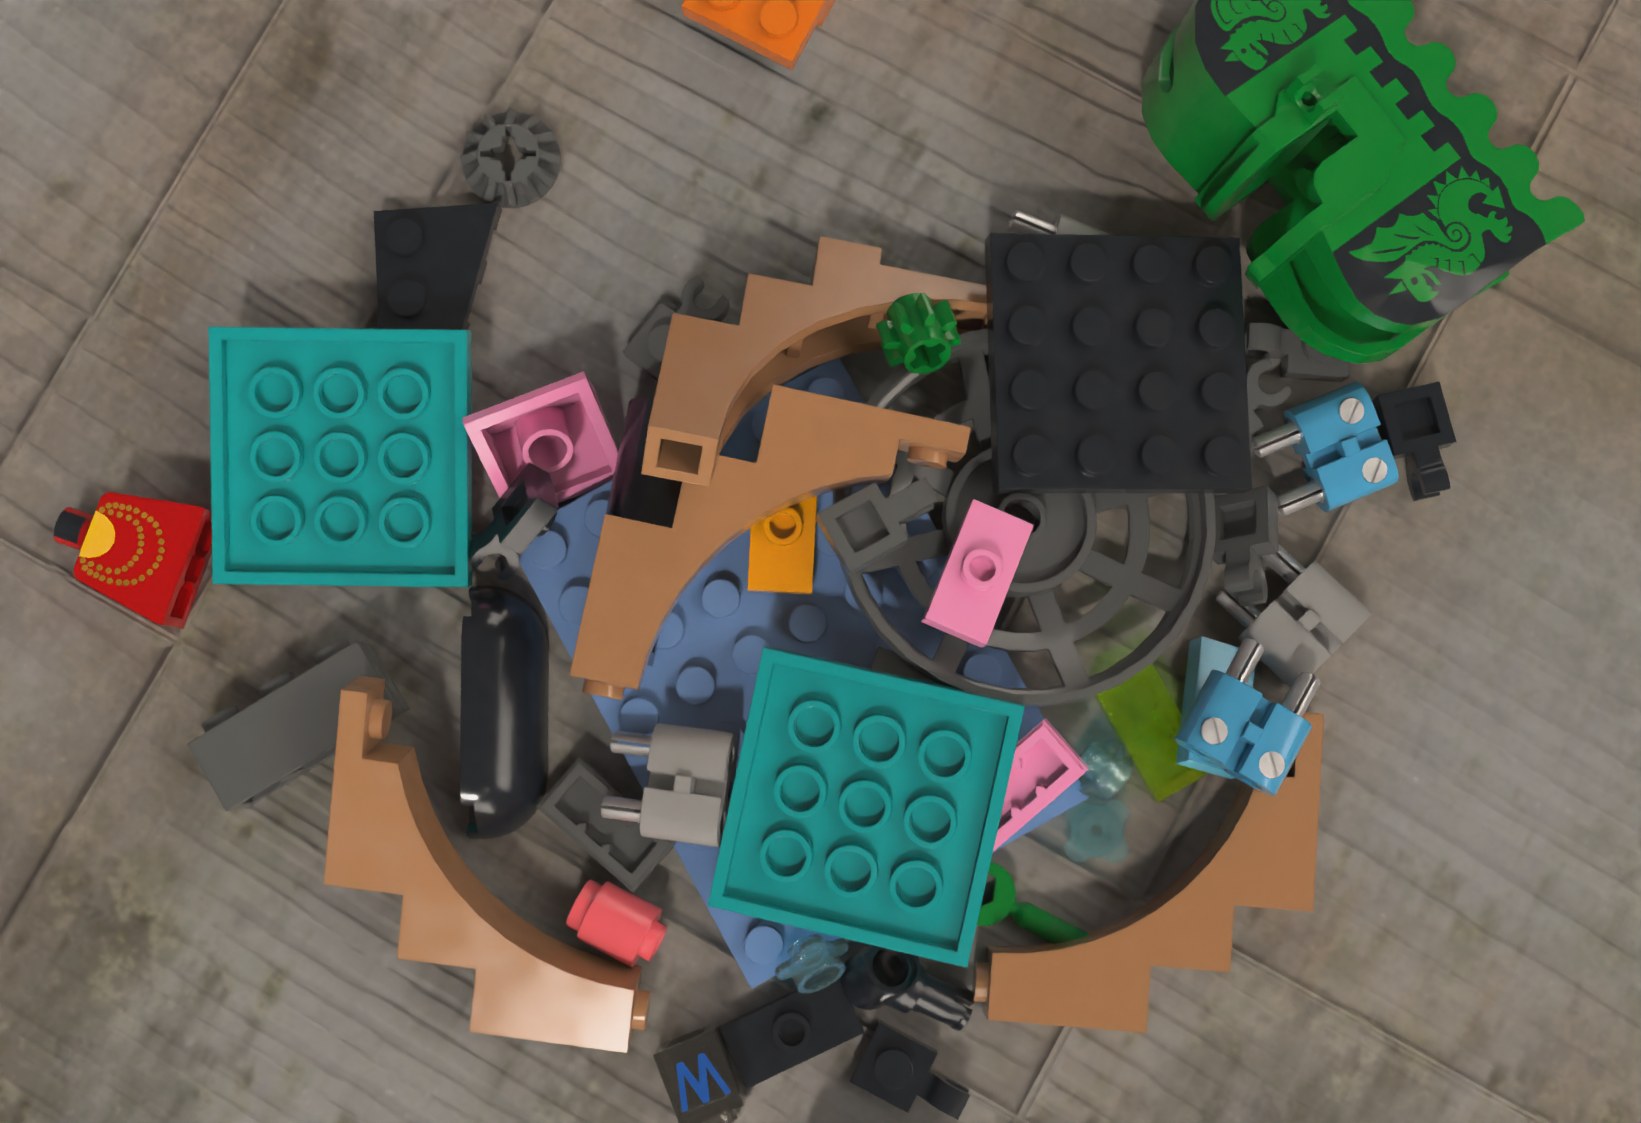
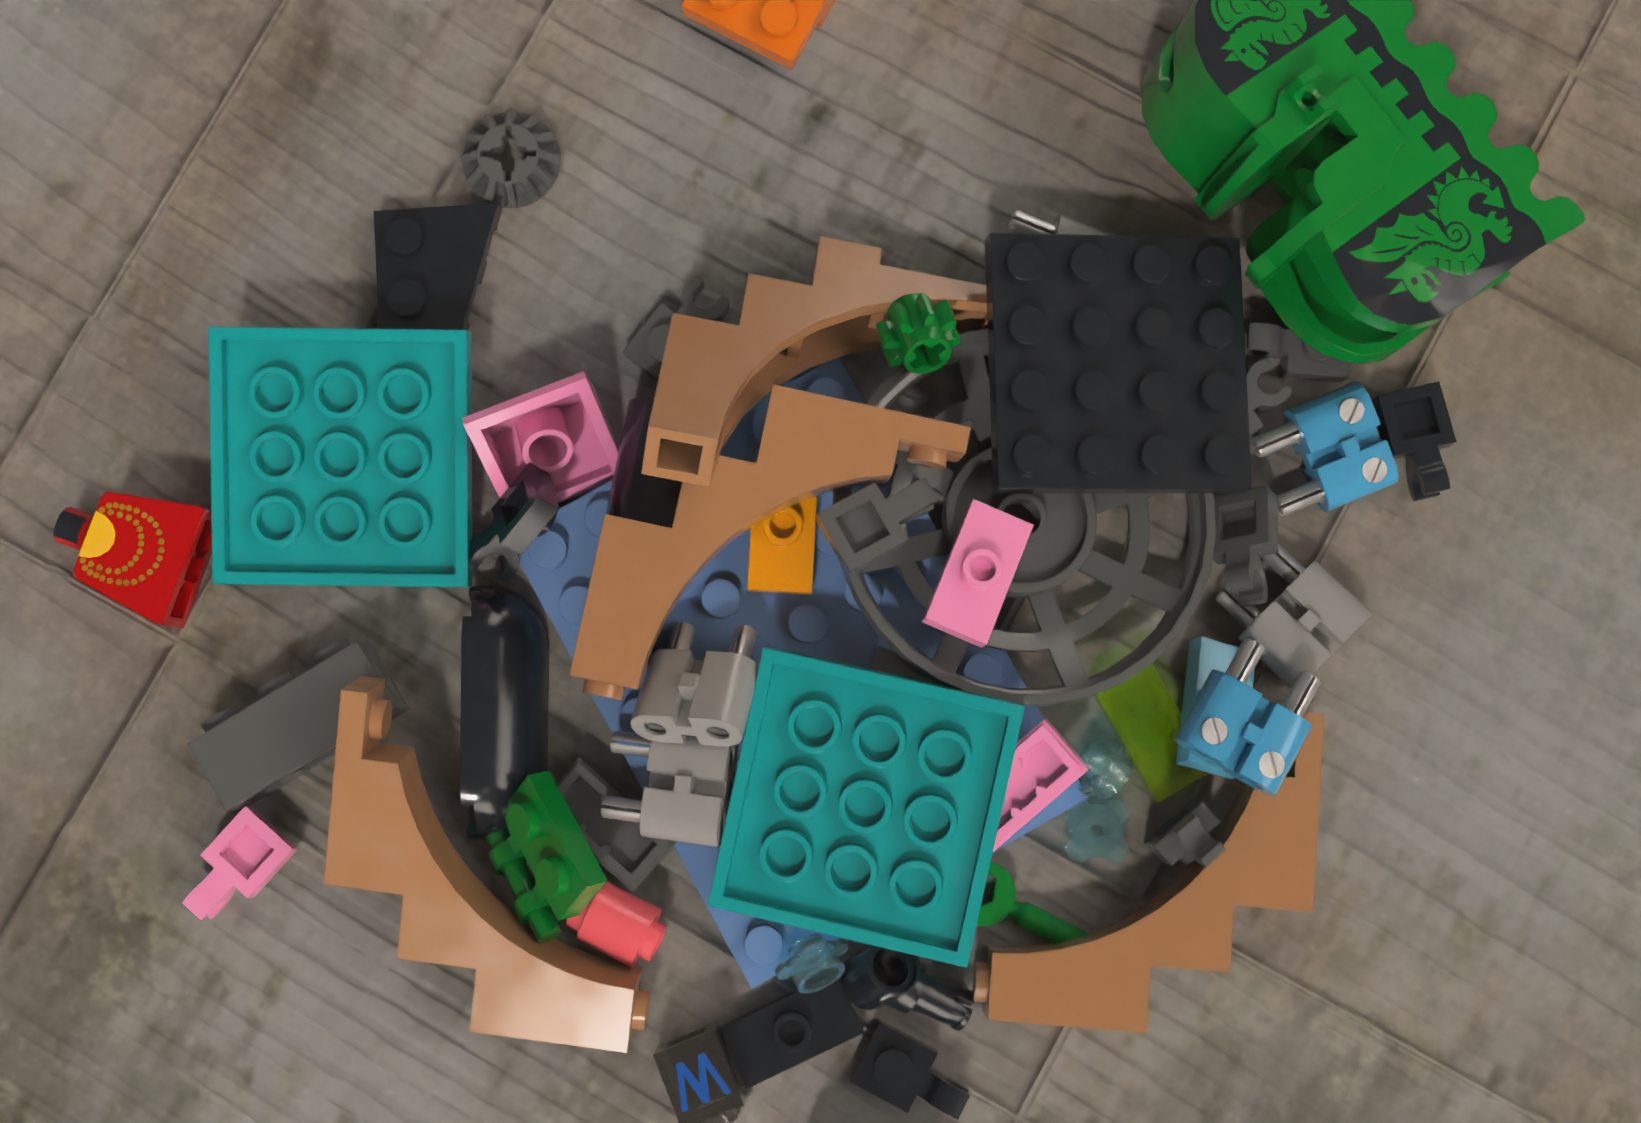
(243, 859): none -> bright pink plate
(553, 845): none -> green plate
(697, 696): none -> light grey piece
(1187, 837): none -> dark grey plate

